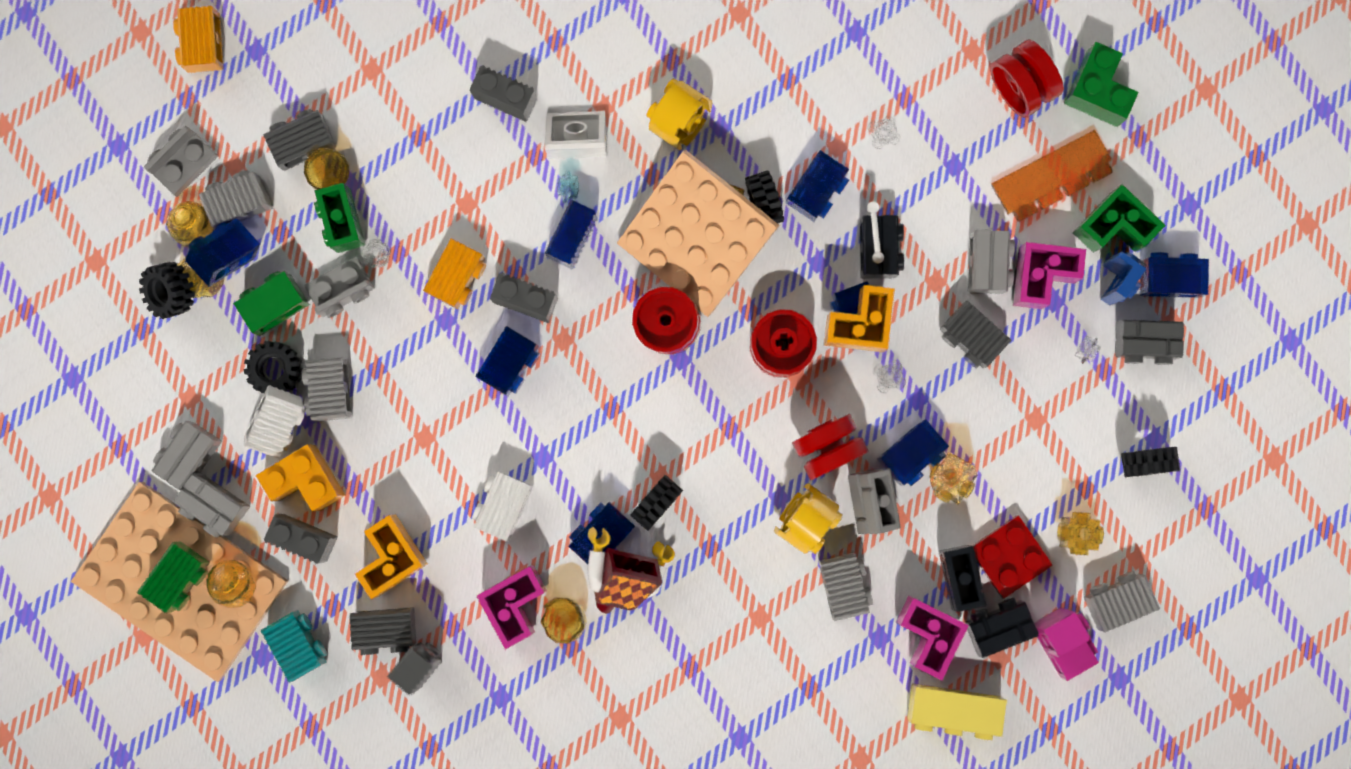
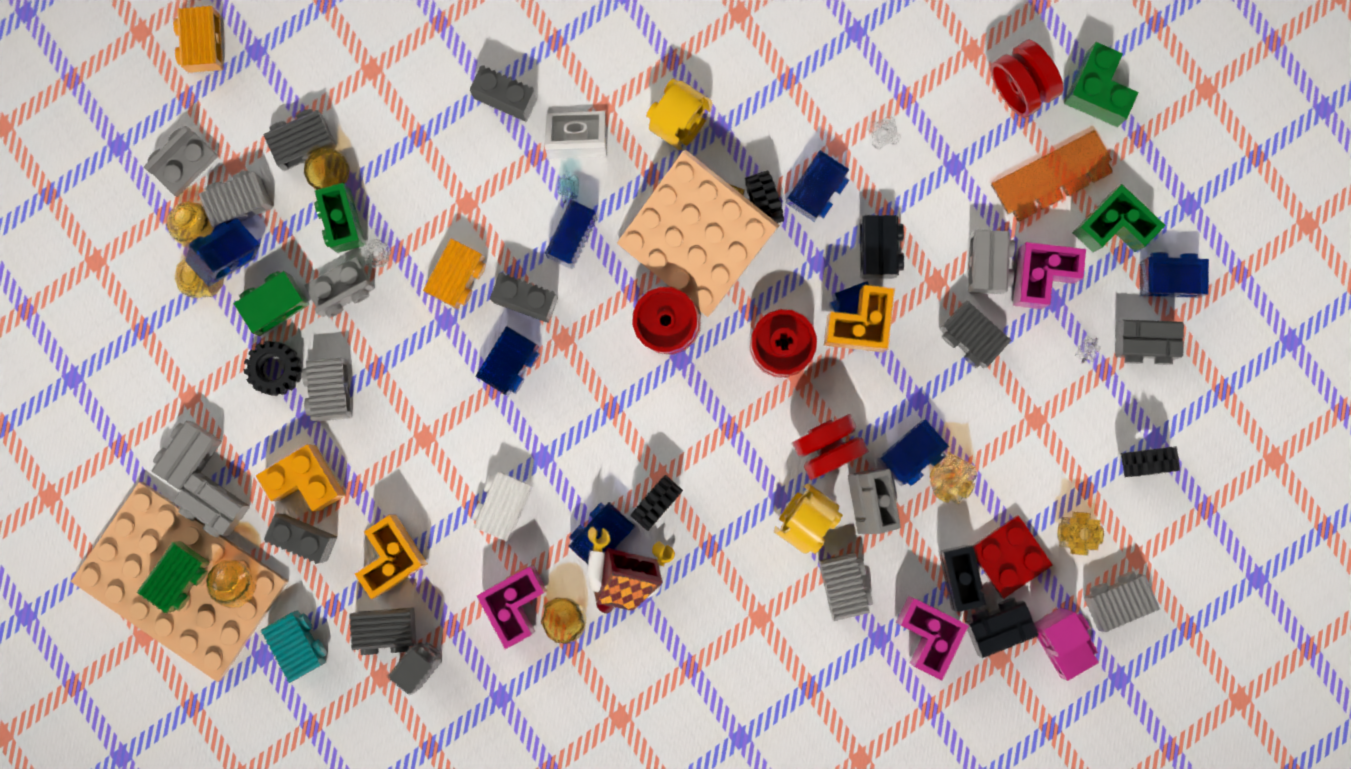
(166, 290): black tyre -> none
(274, 422): white brick -> none
(873, 208): white hinge -> none
(894, 369): clear plate -> none
(956, 711): light yellow brick -> none
(1127, 272): blue bracket -> none

